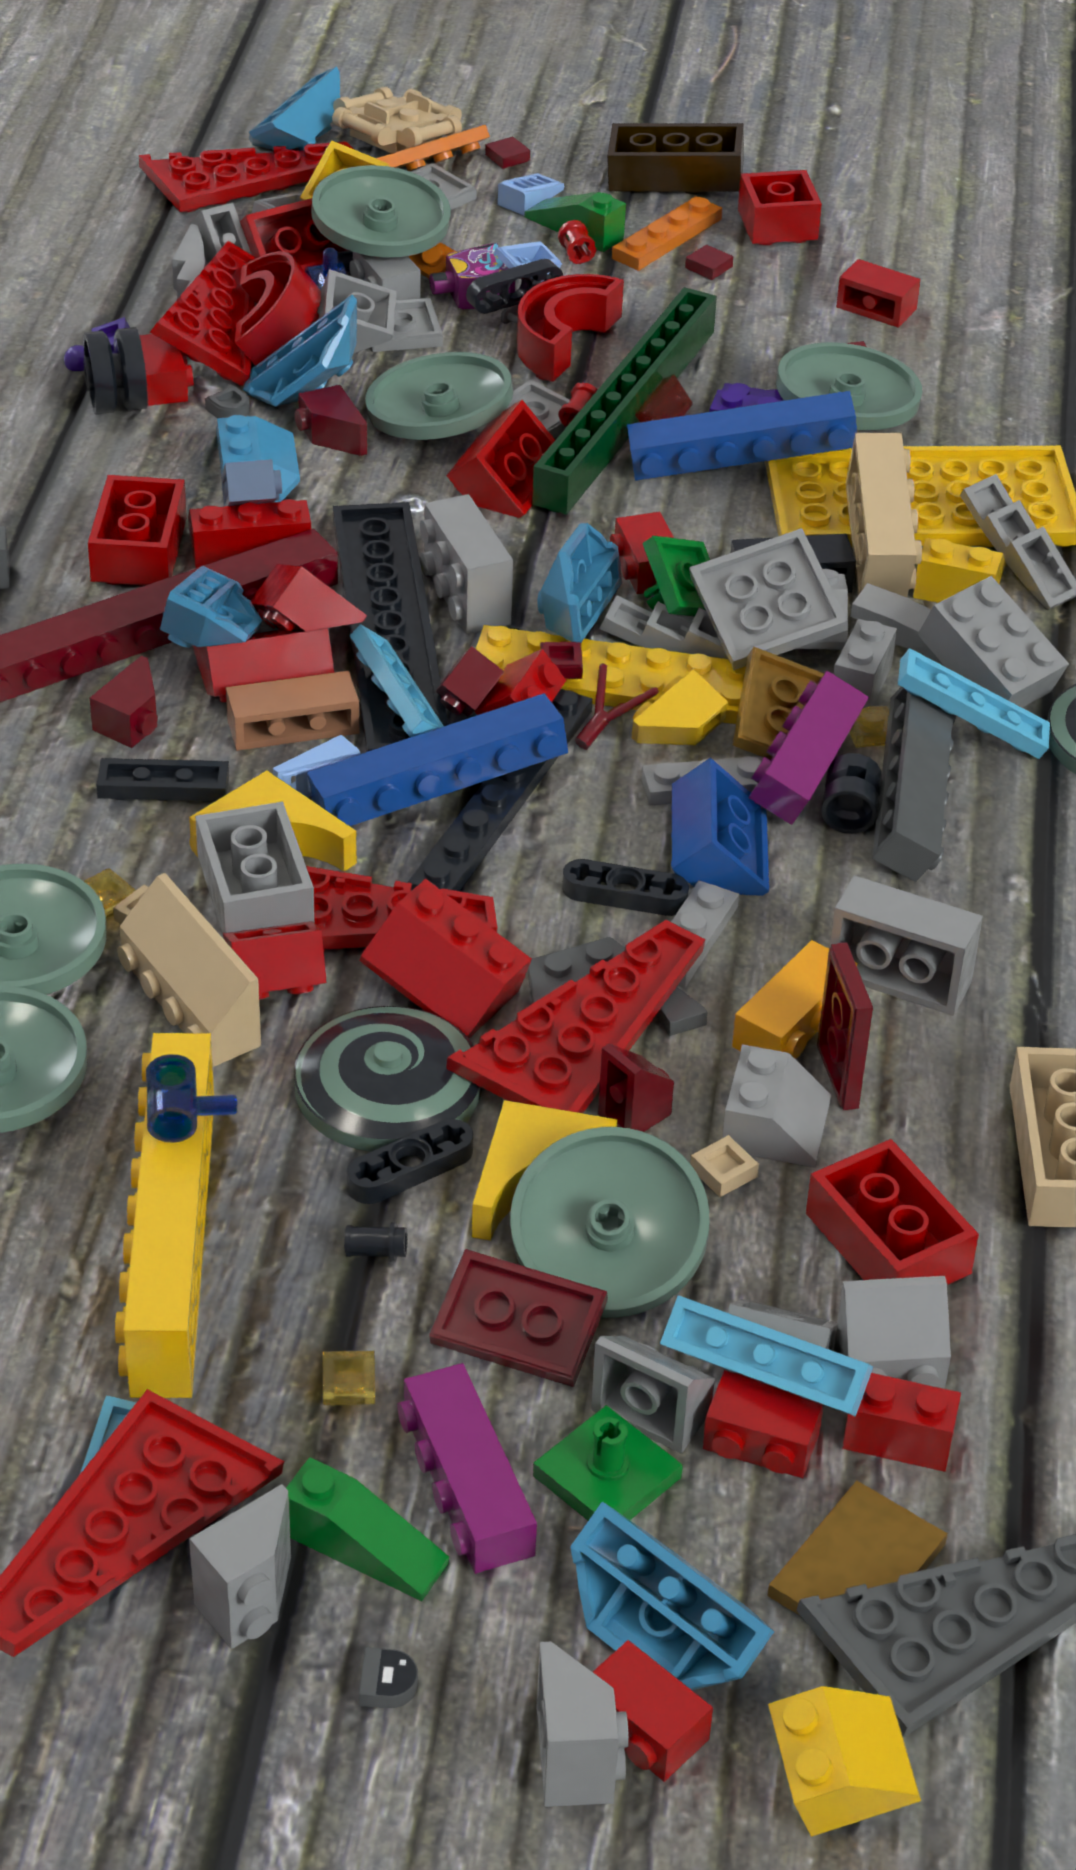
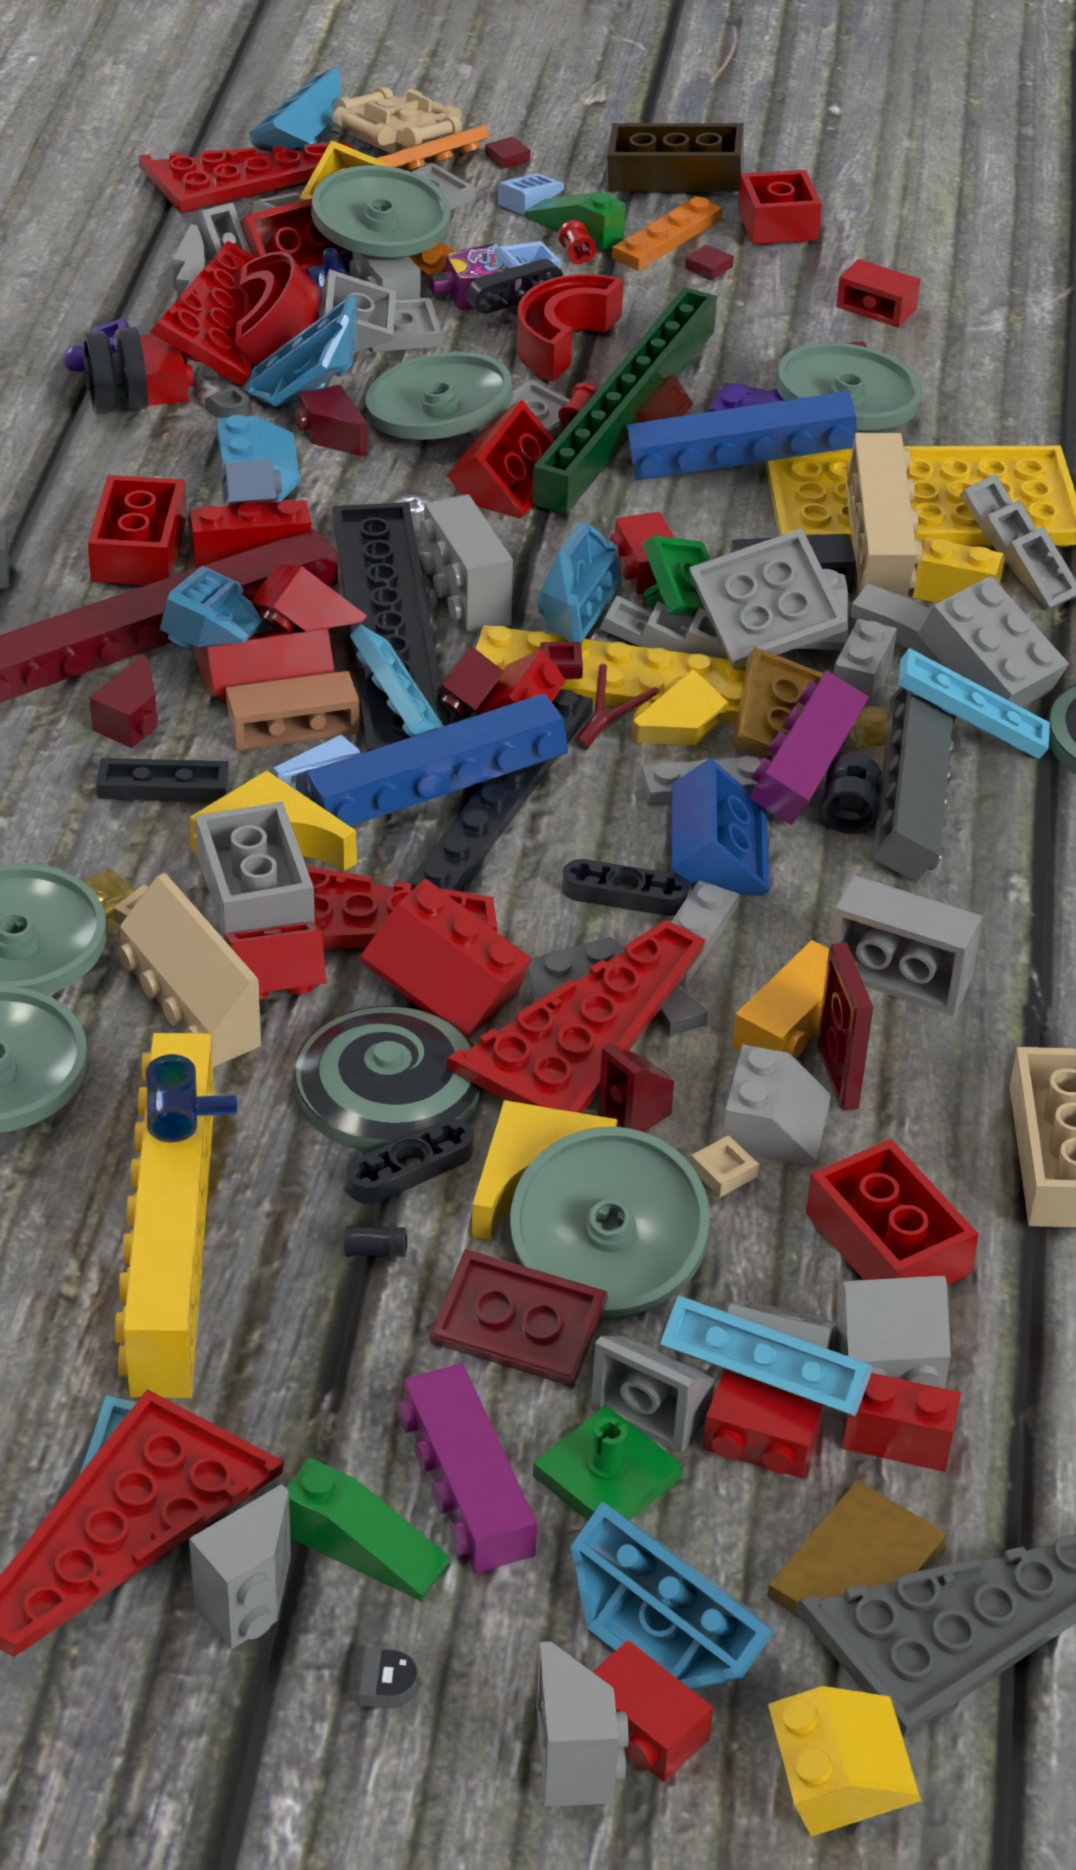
(348, 1377): clear yellow plate -> none

